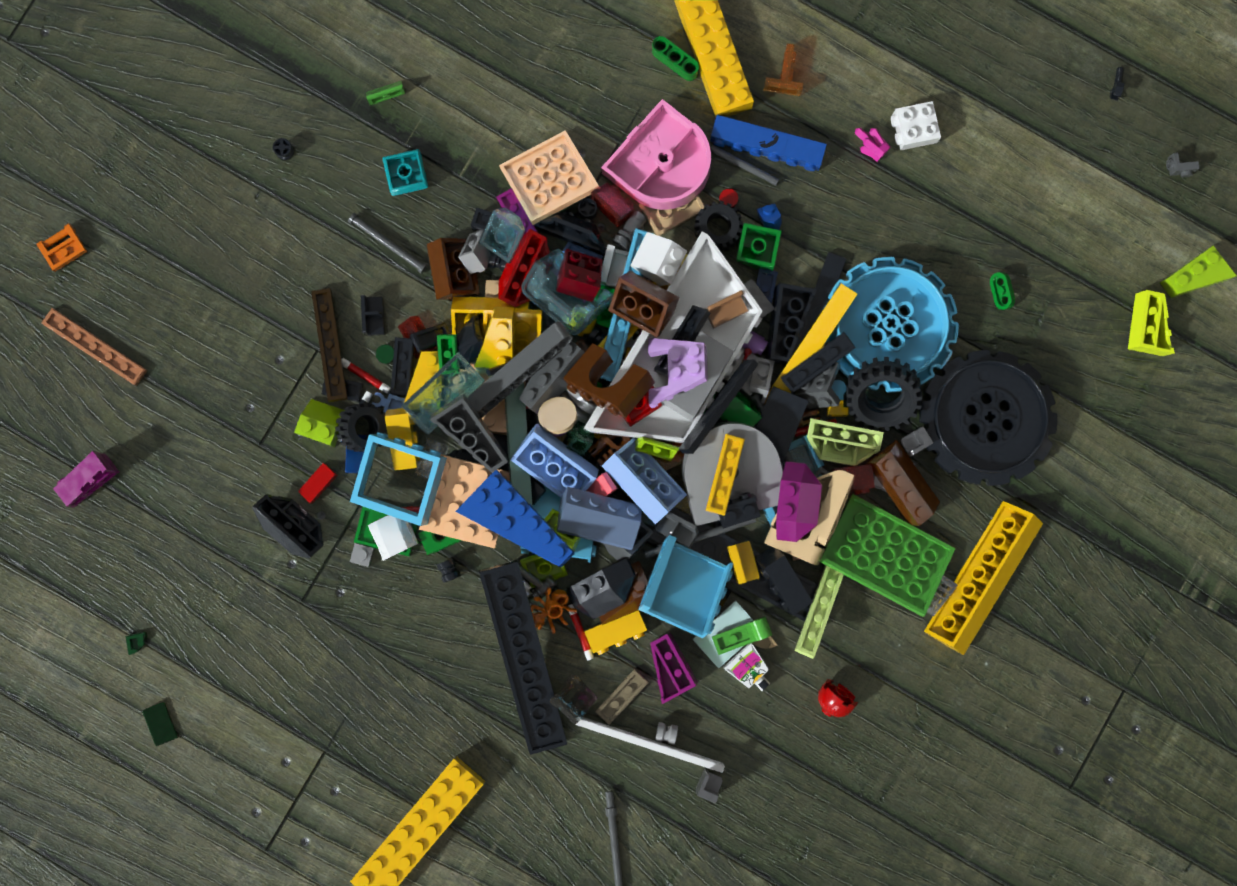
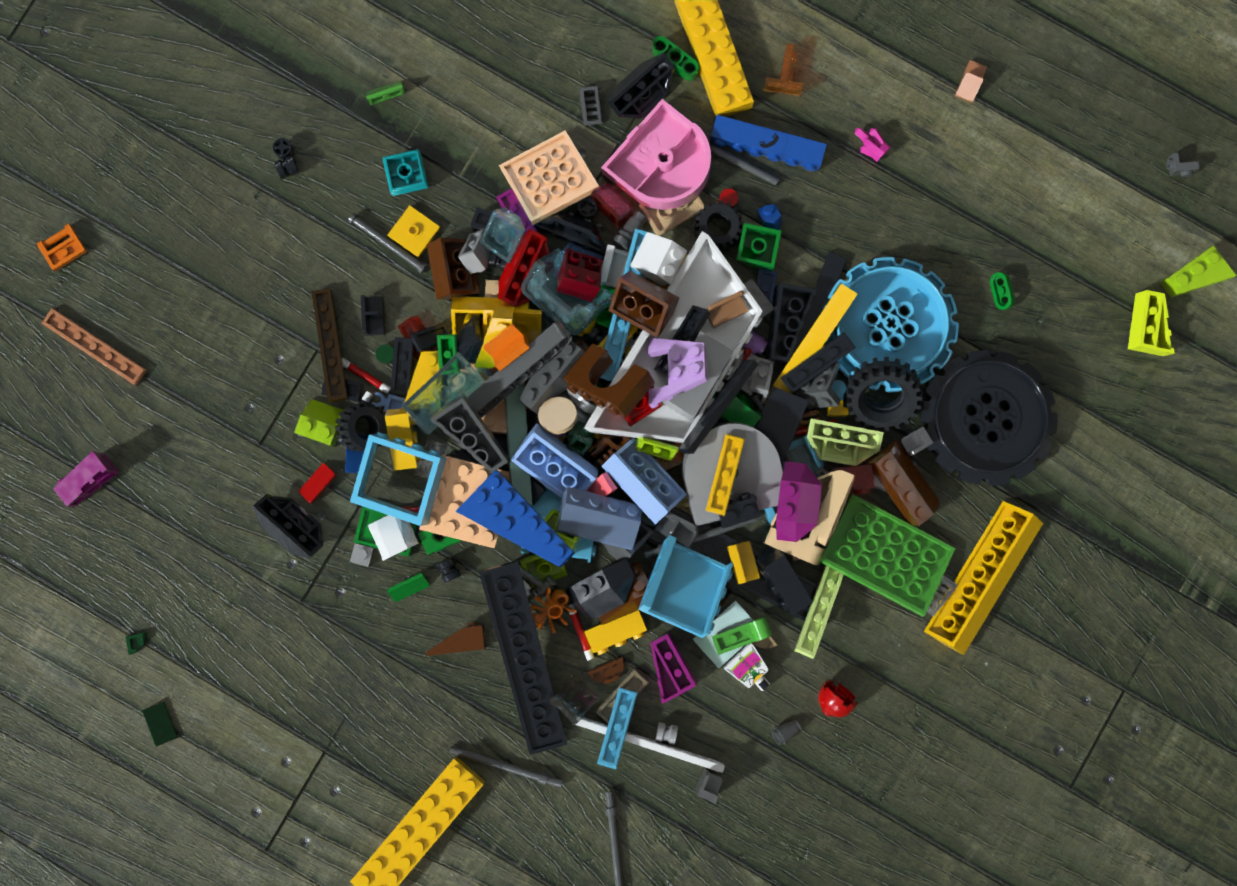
(286, 167): none -> black wheel
(408, 587): none -> green slope
(413, 231): none -> yellow plate
(465, 639): none -> reddish brown slope
(507, 346): none -> orange panel
(542, 777): none -> dark grey bar
(590, 89): none -> dark grey slope
(608, 672): none -> reddish brown tile
(617, 728): none -> medium azure tile
(642, 87): none -> black wedge
(785, 732): none -> dark grey cone
(915, 125): white brick -> none
(971, 81): none -> slope
(1118, 85): black bar -> none

